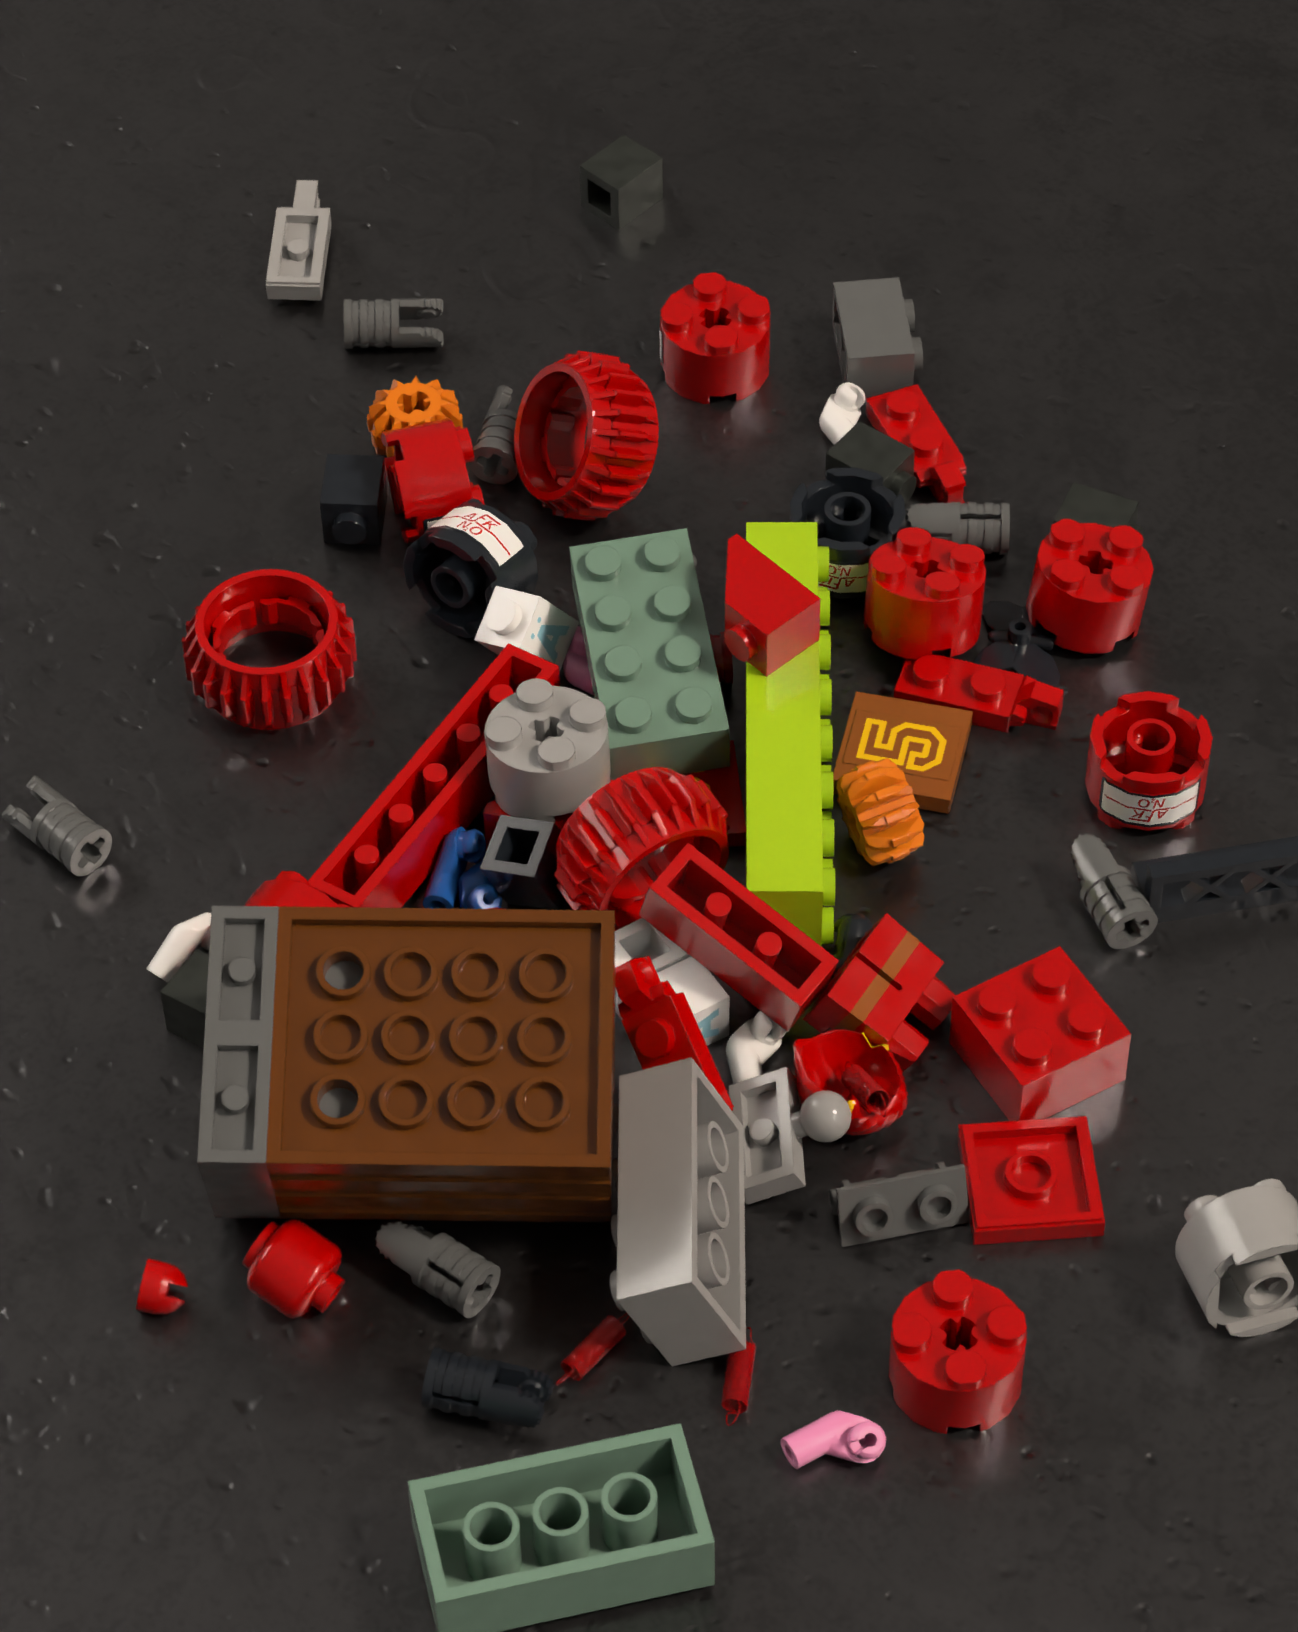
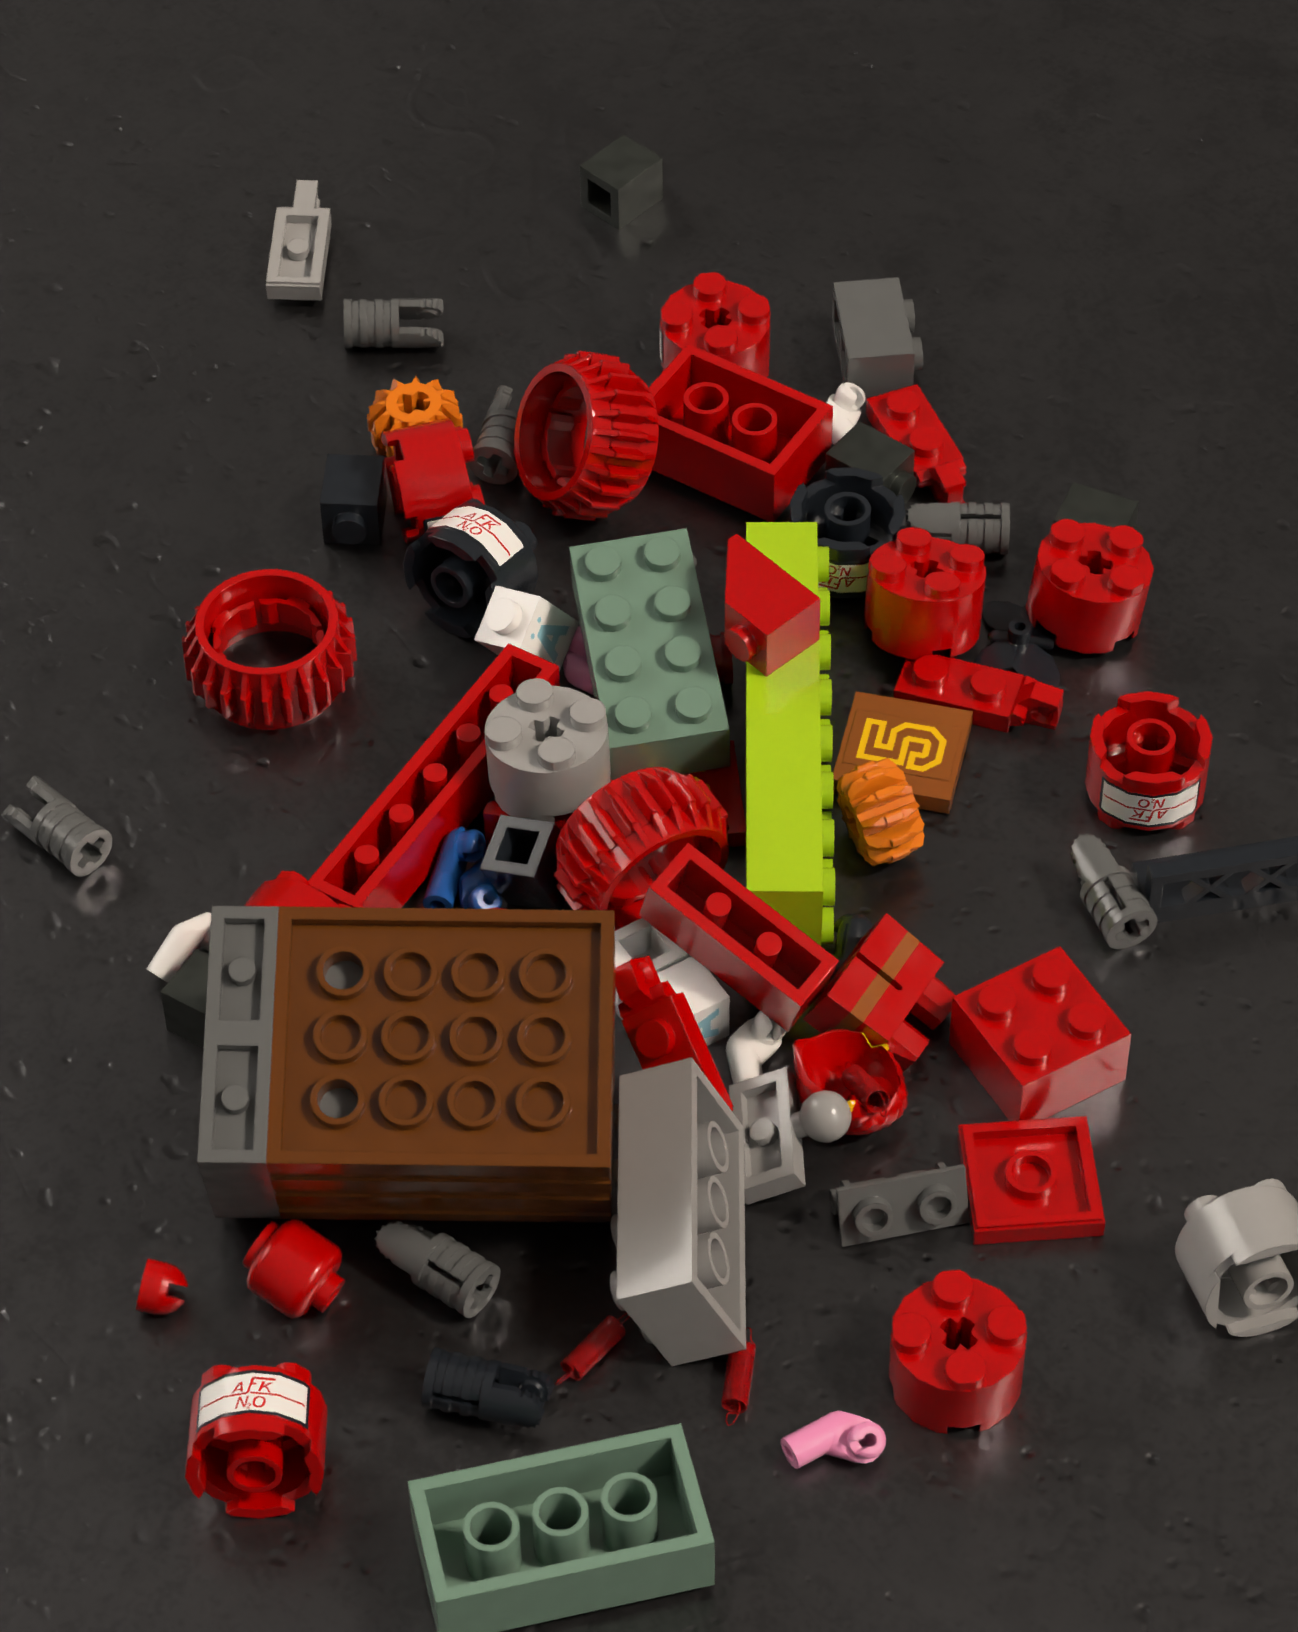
(257, 1438): none -> red brick
(737, 432): none -> red brick

